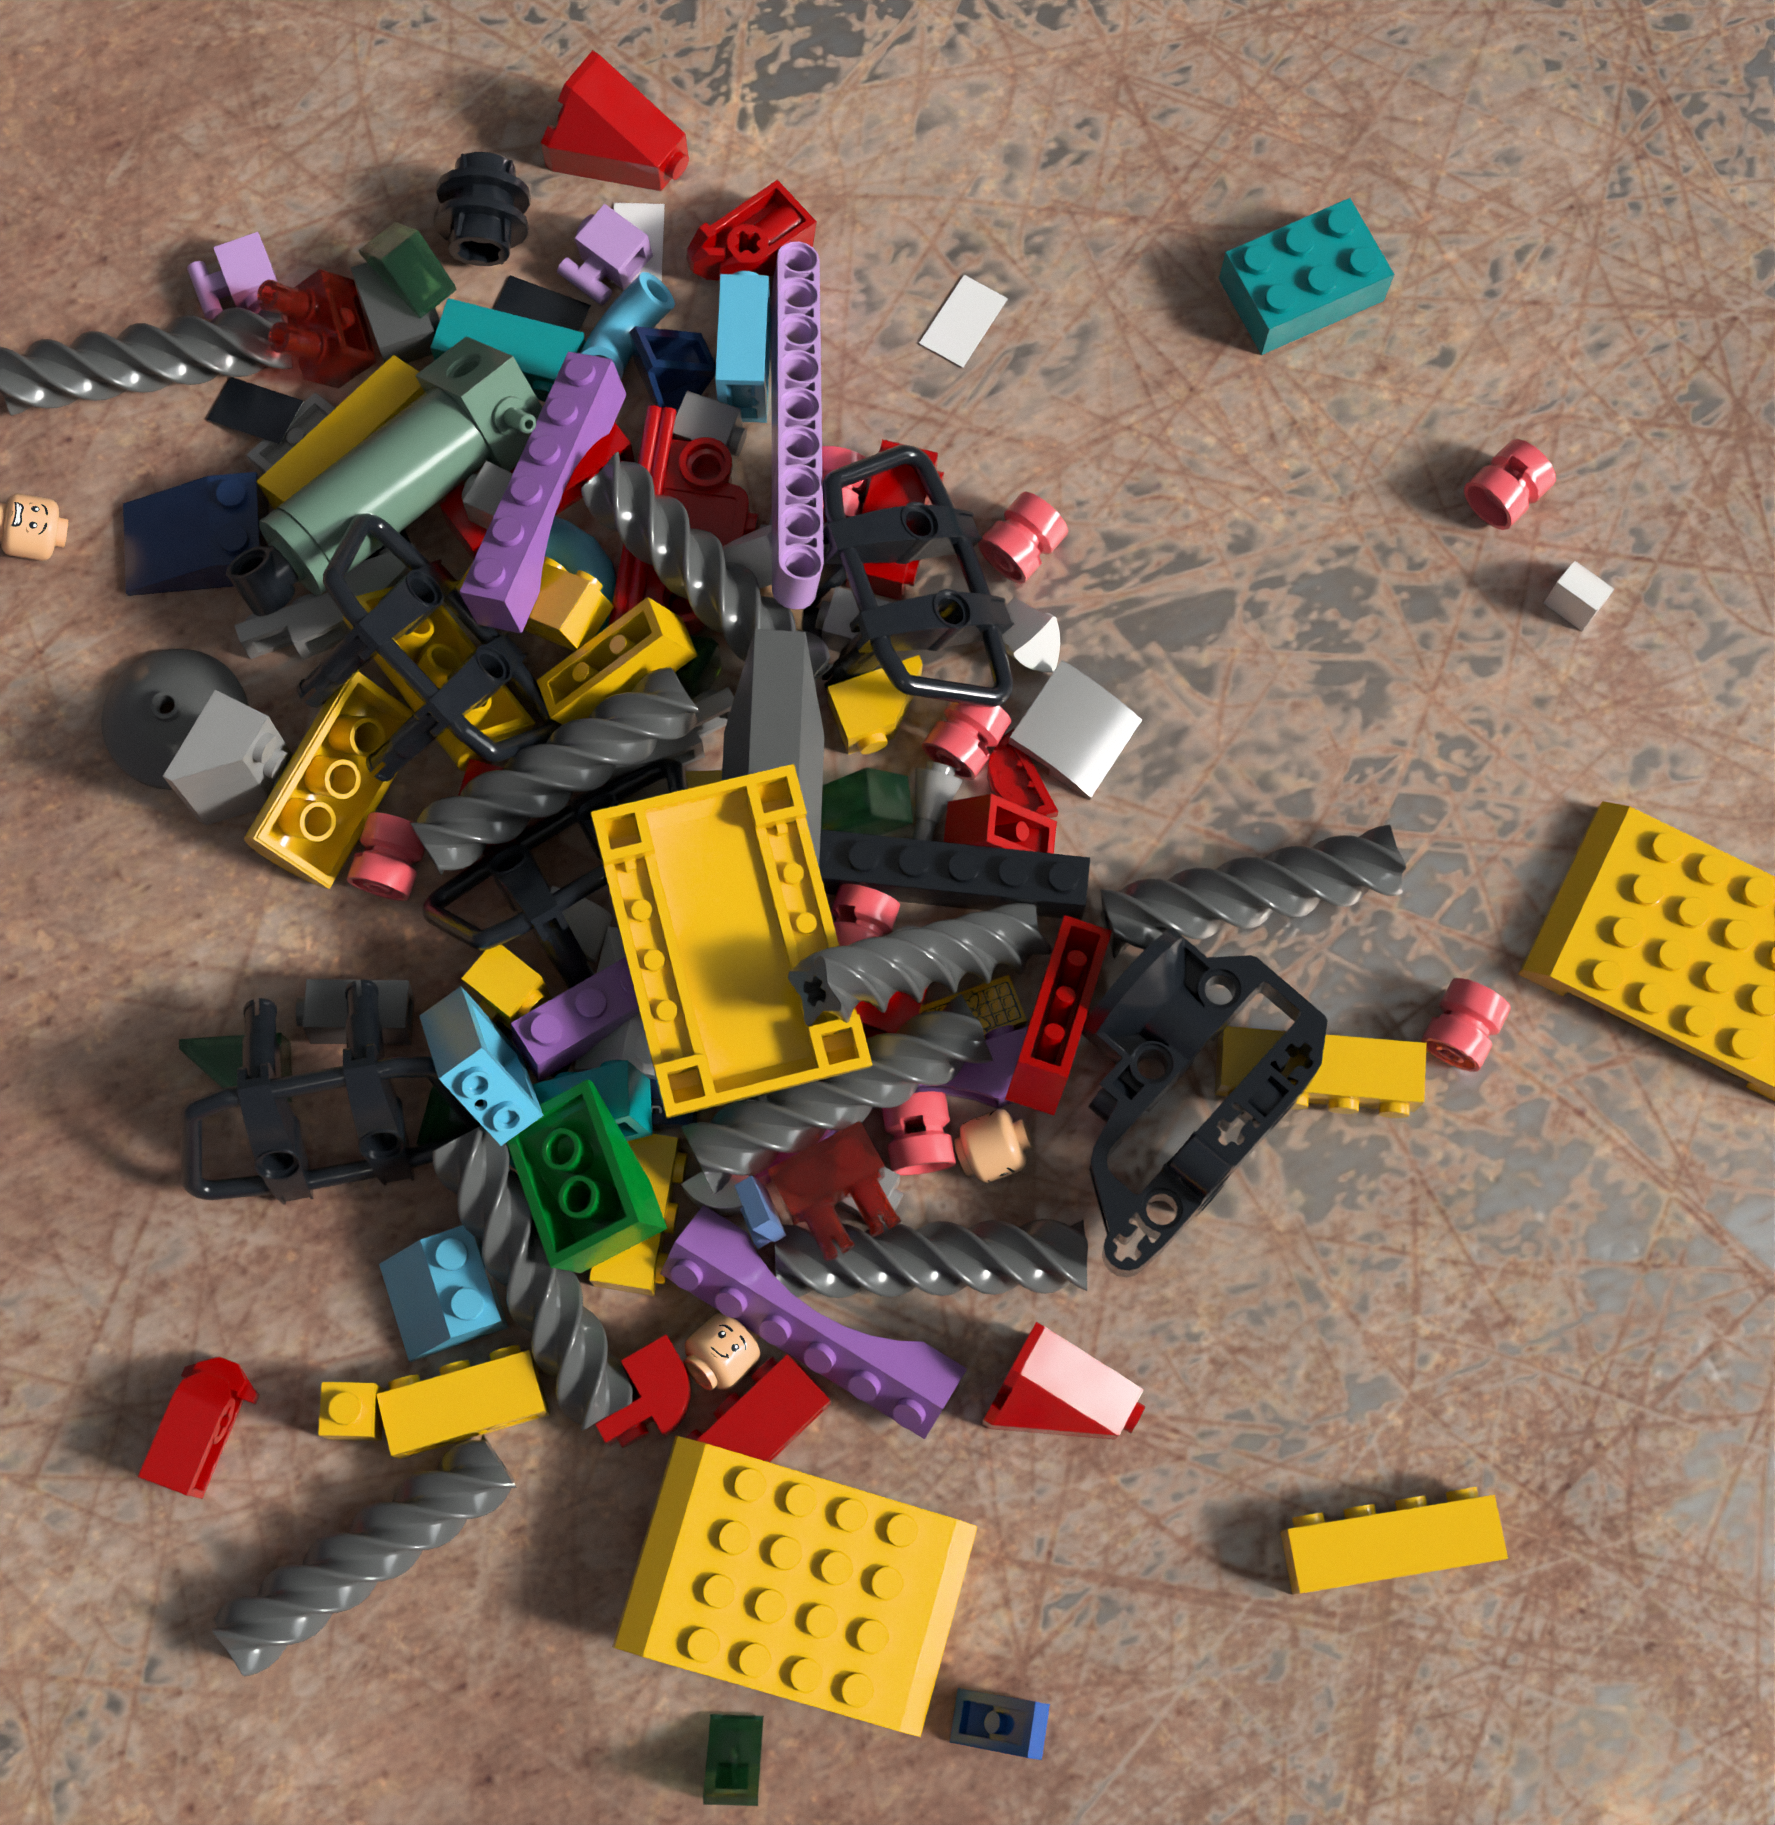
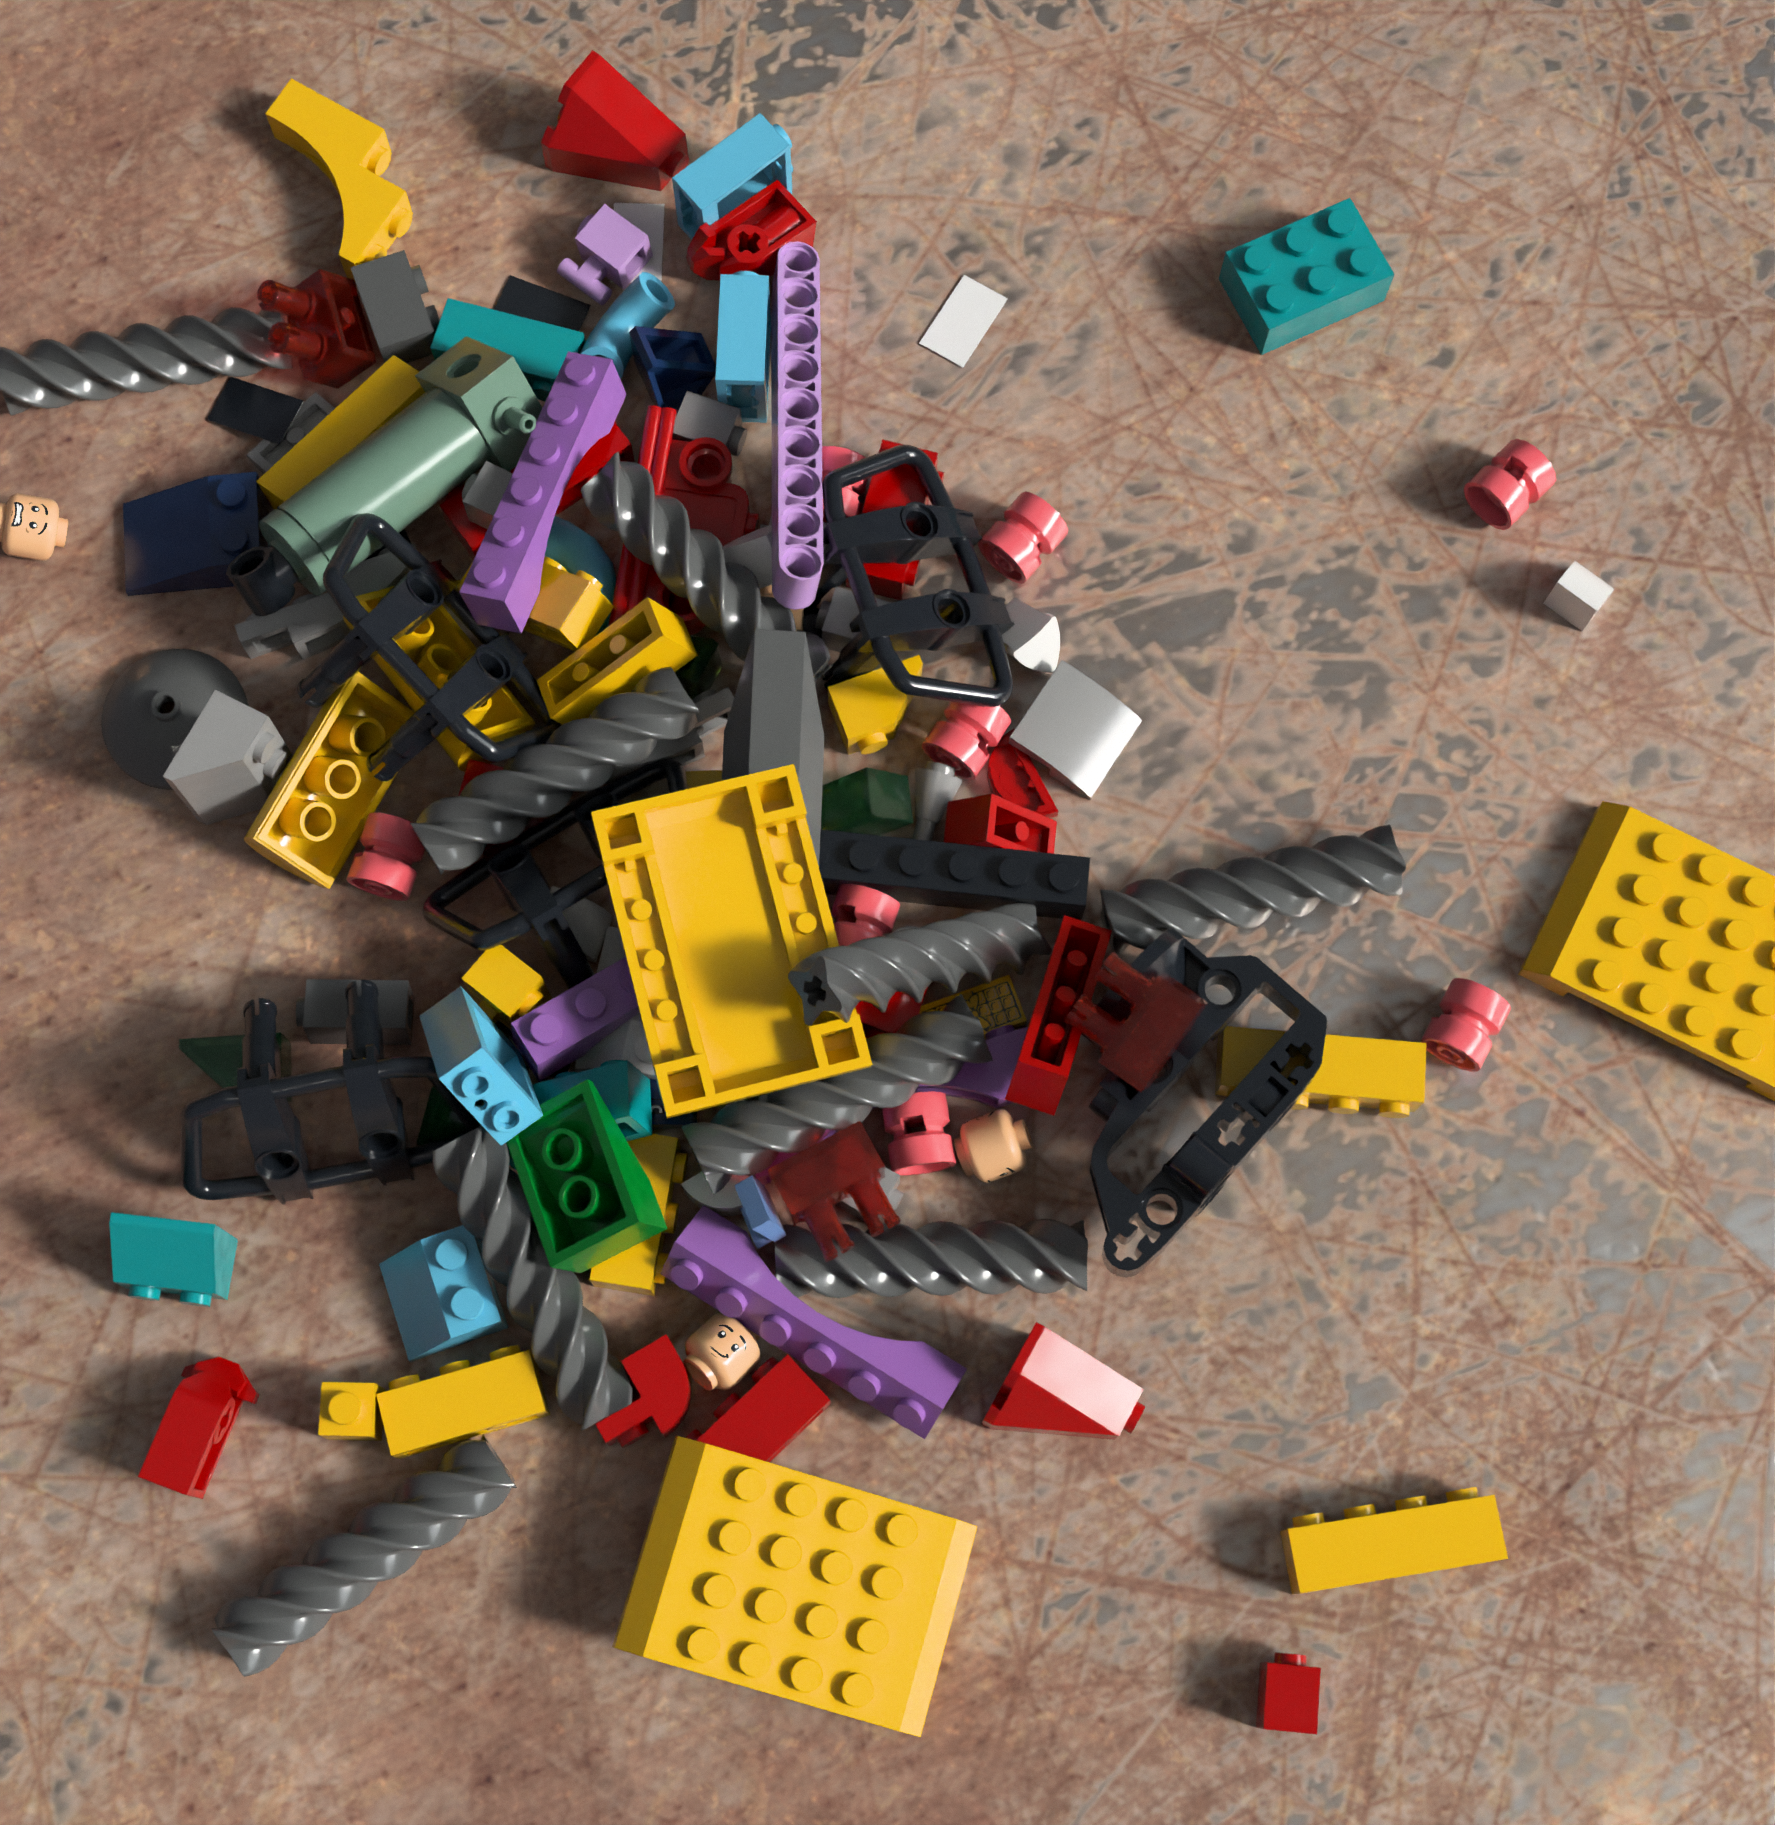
(171, 1258): none -> teal slope
(243, 270): lavender brick -> none
(353, 158): none -> yellow arch
(409, 267): clear green slope -> none
(482, 209): black piece -> none
(732, 173): none -> medium azure window
(734, 1760): clear green slope -> none
(1000, 1723): slope -> none
(1147, 1039): none -> clear red brick
(1288, 1695): none -> red brick

